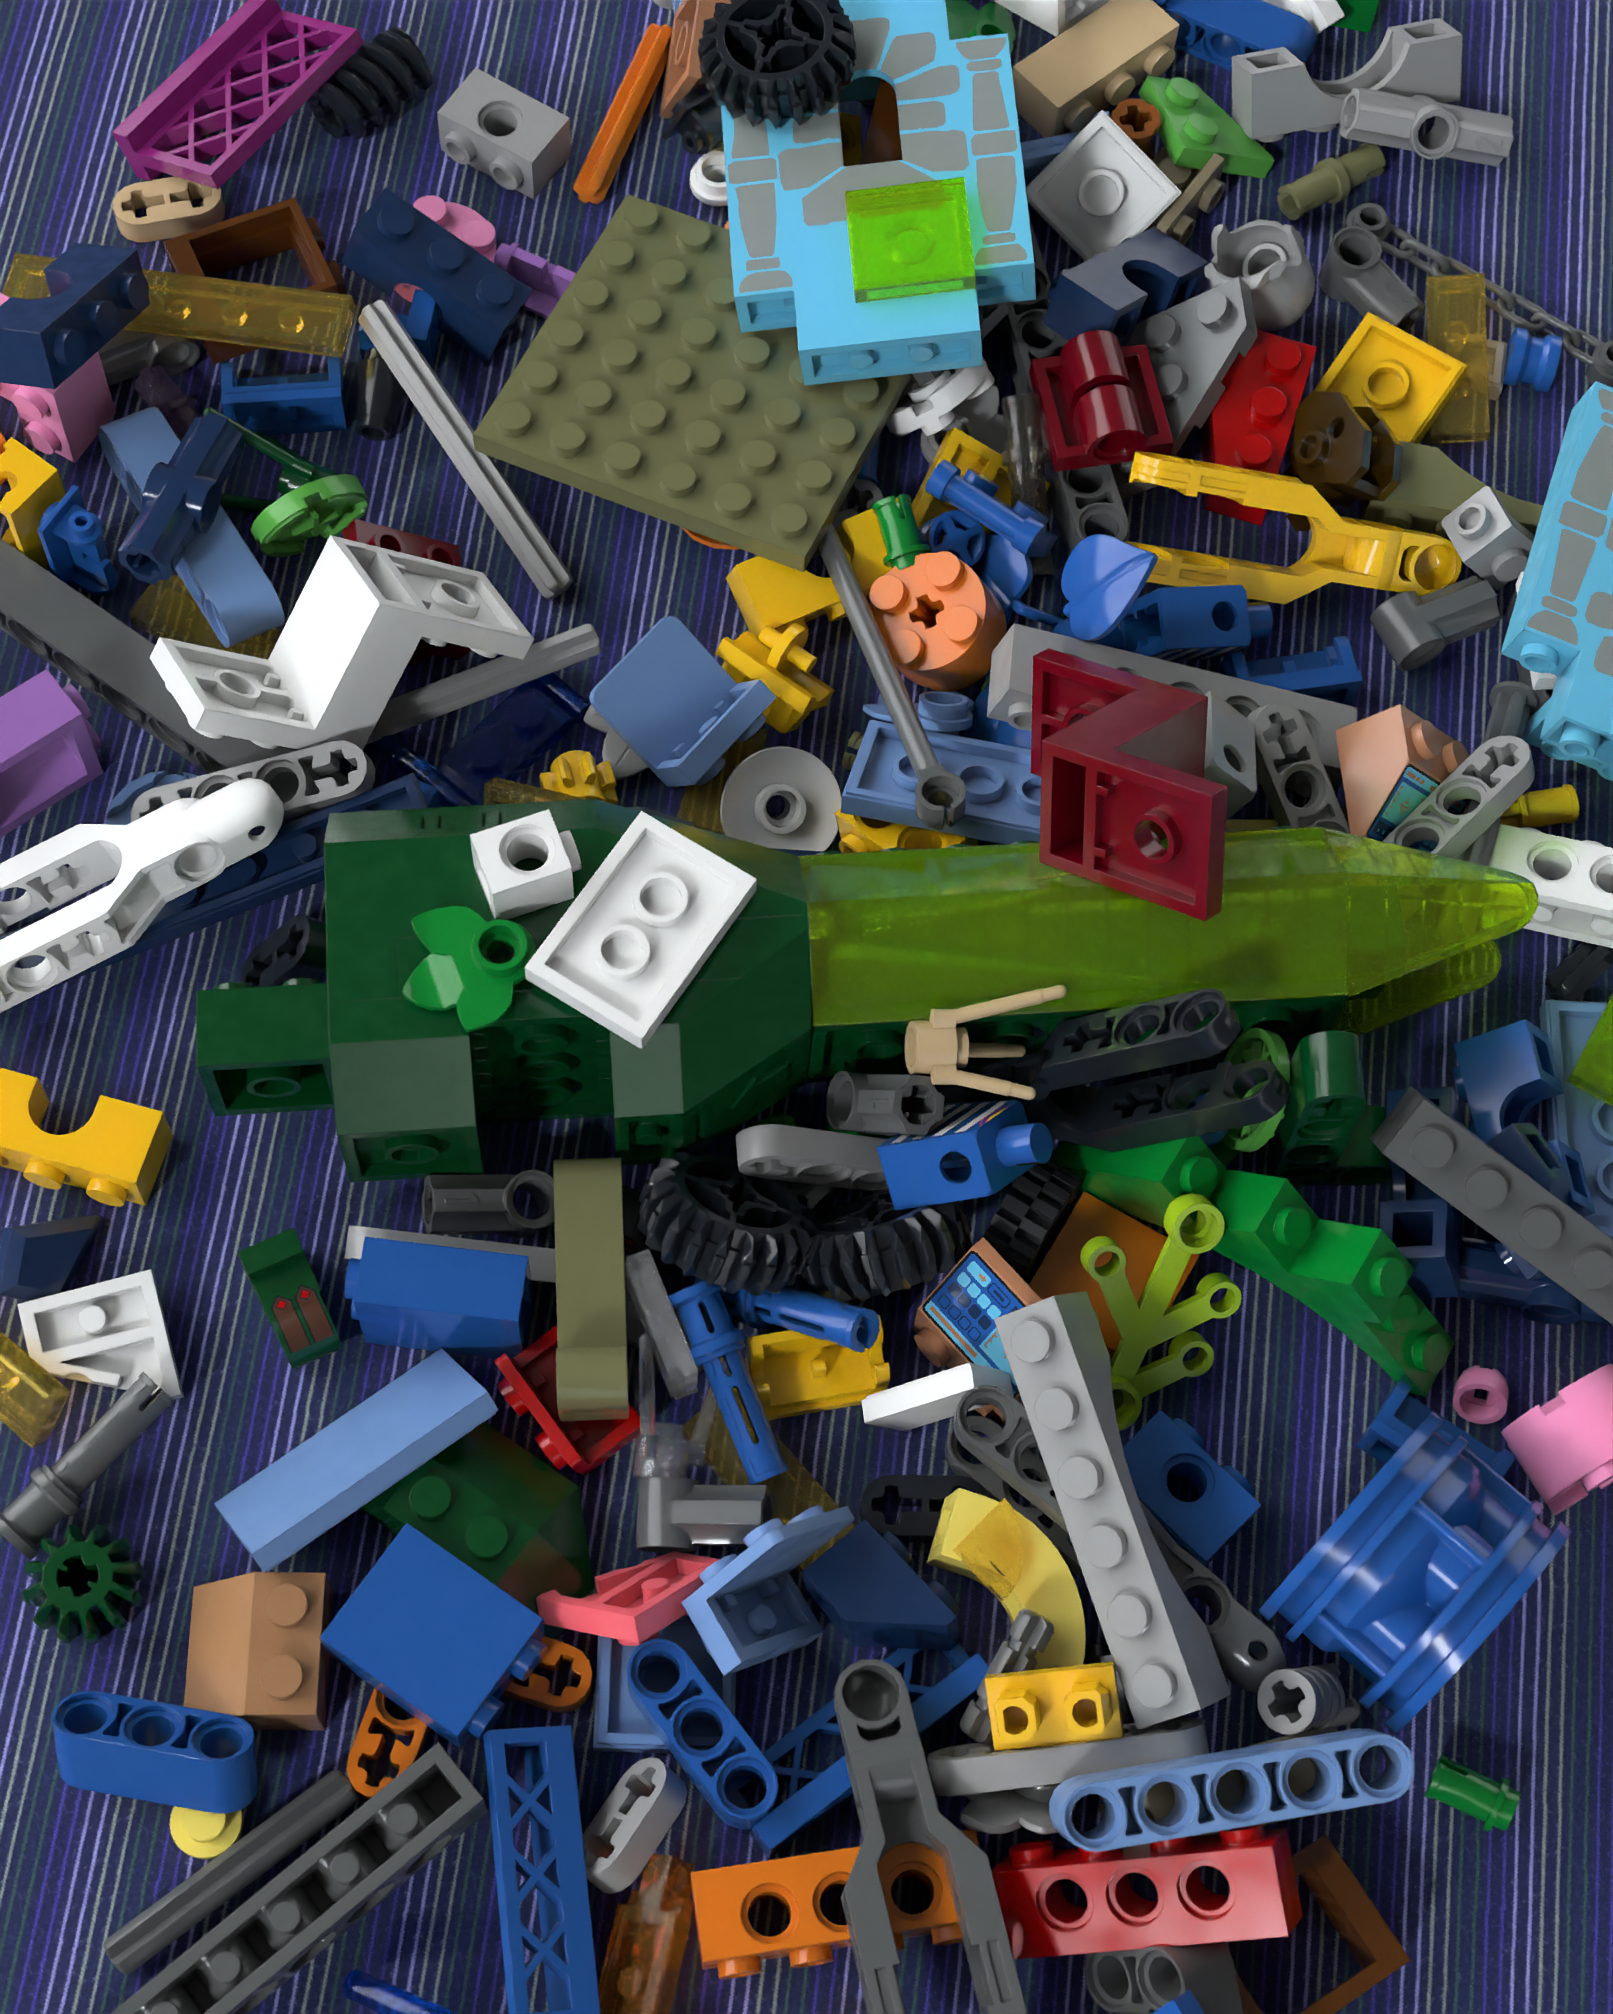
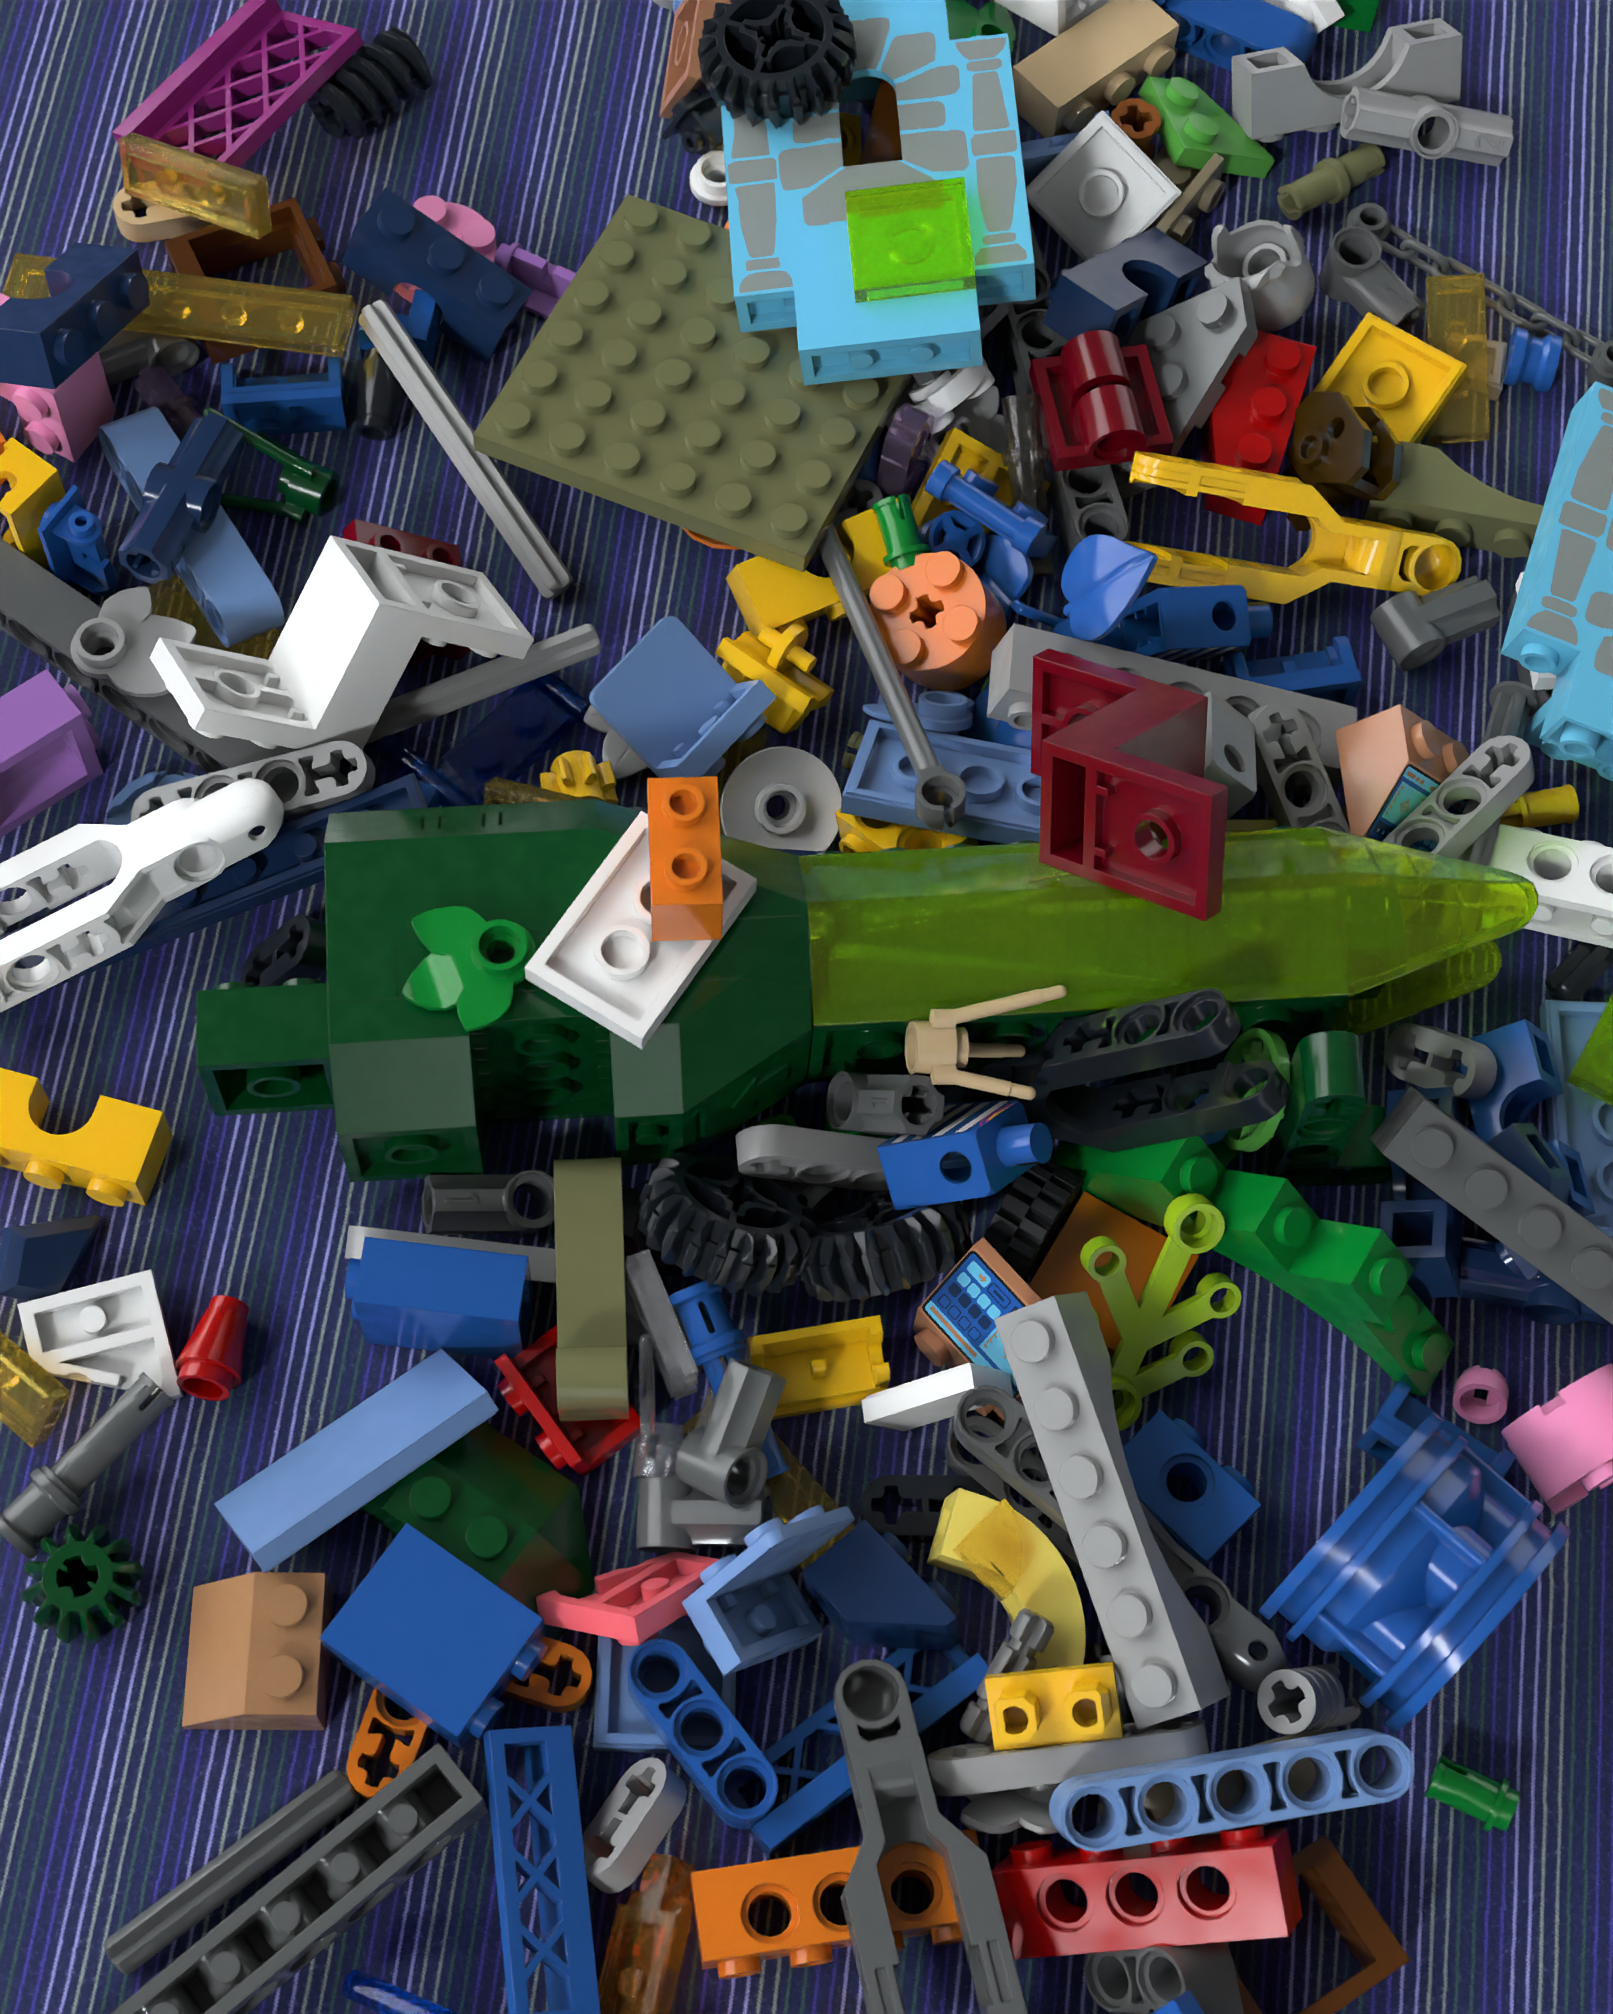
(132, 633): none -> light grey plate
(155, 1752): blue beam -> none
(195, 185): none -> clear yellow tile
(204, 1833): light yellow plate -> none
(215, 1351): none -> red cone
(290, 1298): dark green leg -> none
(310, 510): bright green tile -> none
(504, 133): light grey brick -> none
(516, 891): white brick -> none
(624, 115): orange axle -> none
(685, 858): none -> orange brick
(726, 1452): none -> dark grey piece
(805, 1314): blue pin -> none
(905, 451): none -> clear purple beam
(1443, 1050): none -> light grey beam
(1489, 538): light grey bracket -> none

